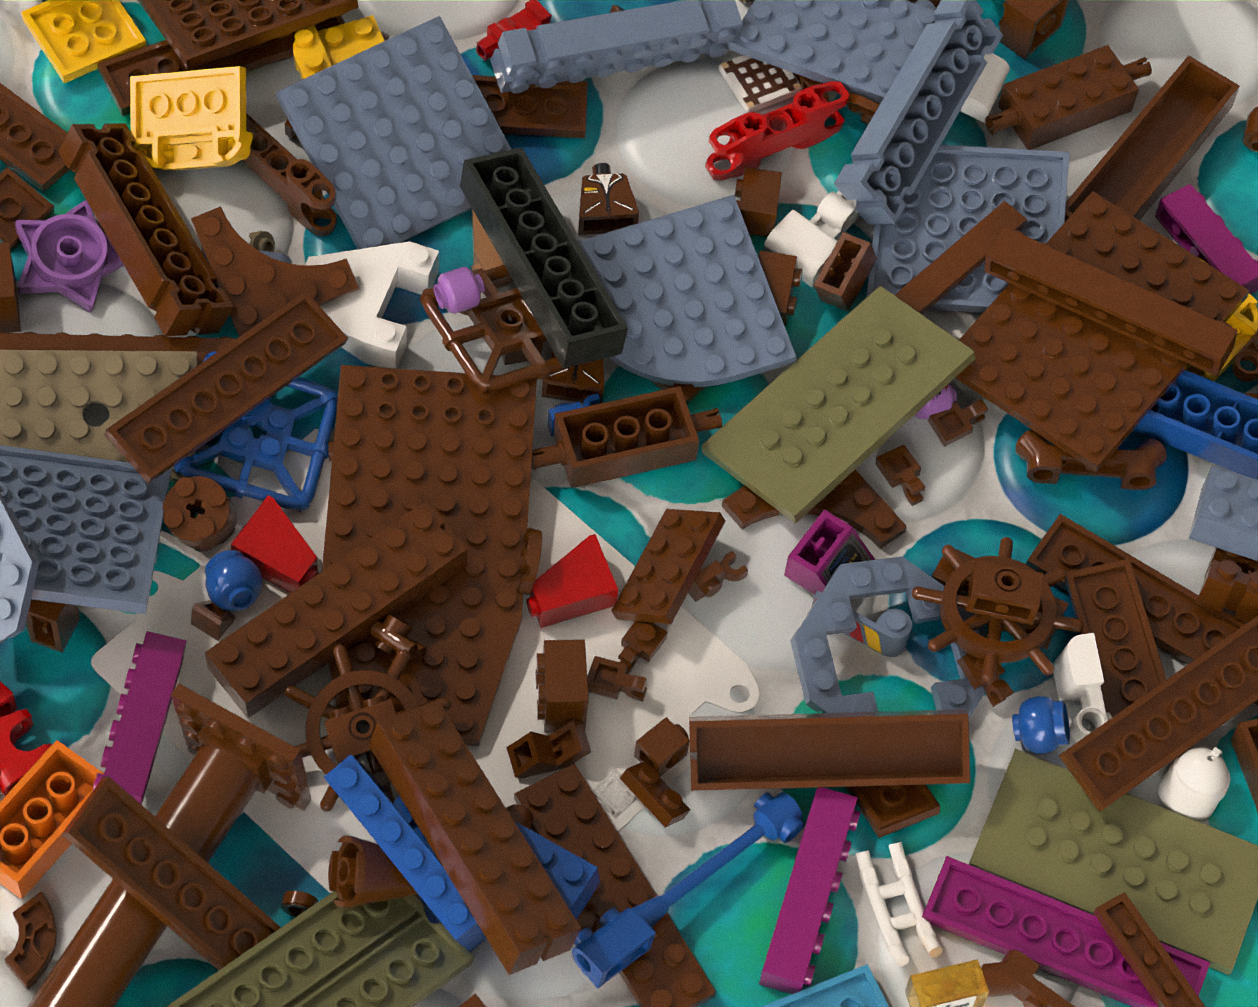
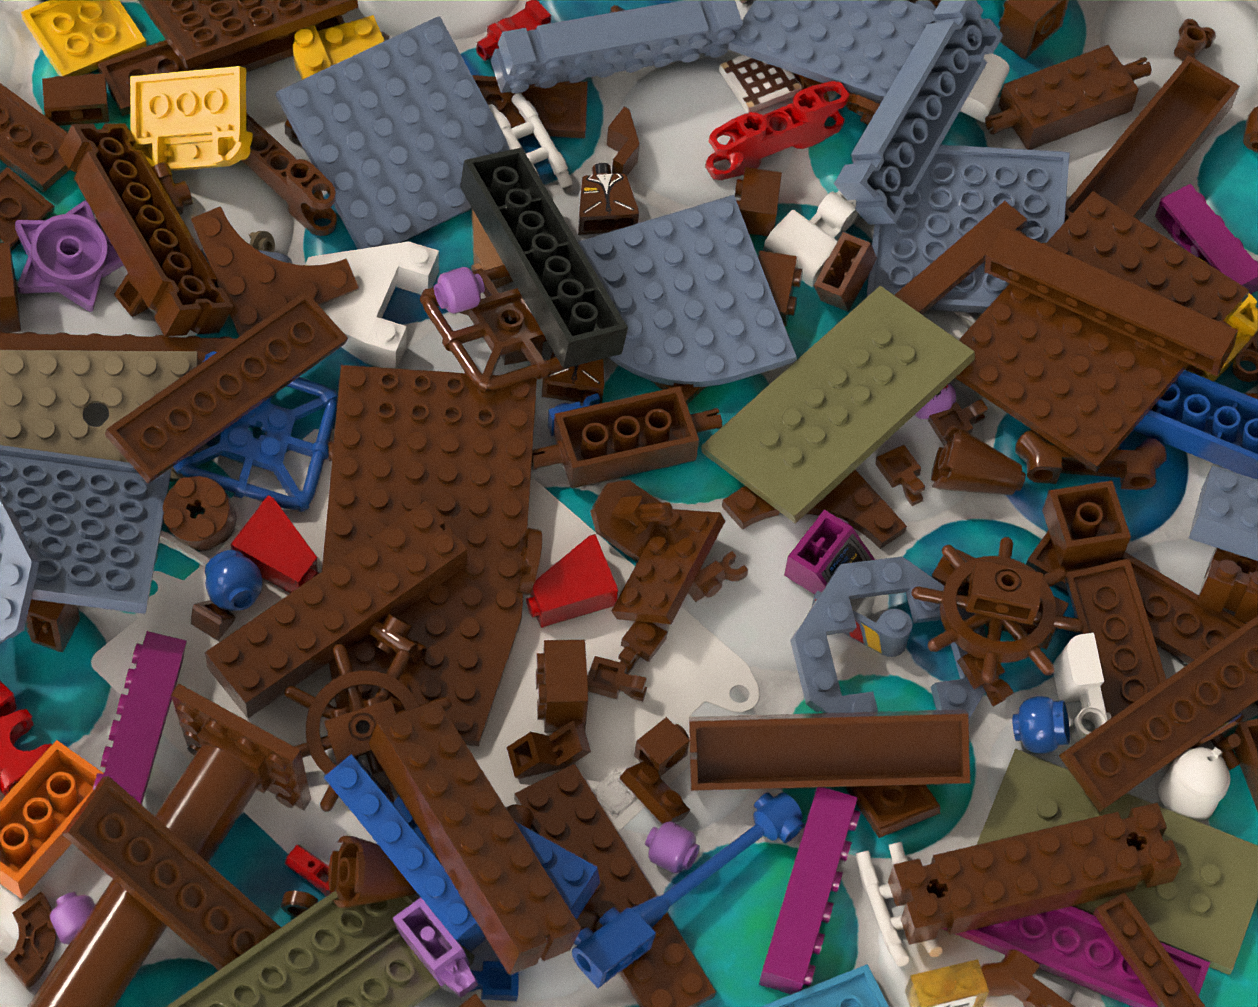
(70, 915): none -> medium lavender head
(76, 99): none -> reddish brown brick
(130, 297): none -> reddish brown slope
(177, 192): none -> reddish brown plate
(309, 868): none -> red bar
(435, 947): none -> medium lavender hinge
(496, 982): none -> blue plate
(532, 125): none -> white piece
(624, 139): none -> reddish brown slope
(628, 516): none -> reddish brown piece
(672, 847): none -> medium lavender head
(974, 466): none -> reddish brown cone
(1033, 873): none -> reddish brown brick
(1086, 523): none -> reddish brown brick
(1193, 39): none -> reddish brown plate
(1223, 743): none -> reddish brown shield

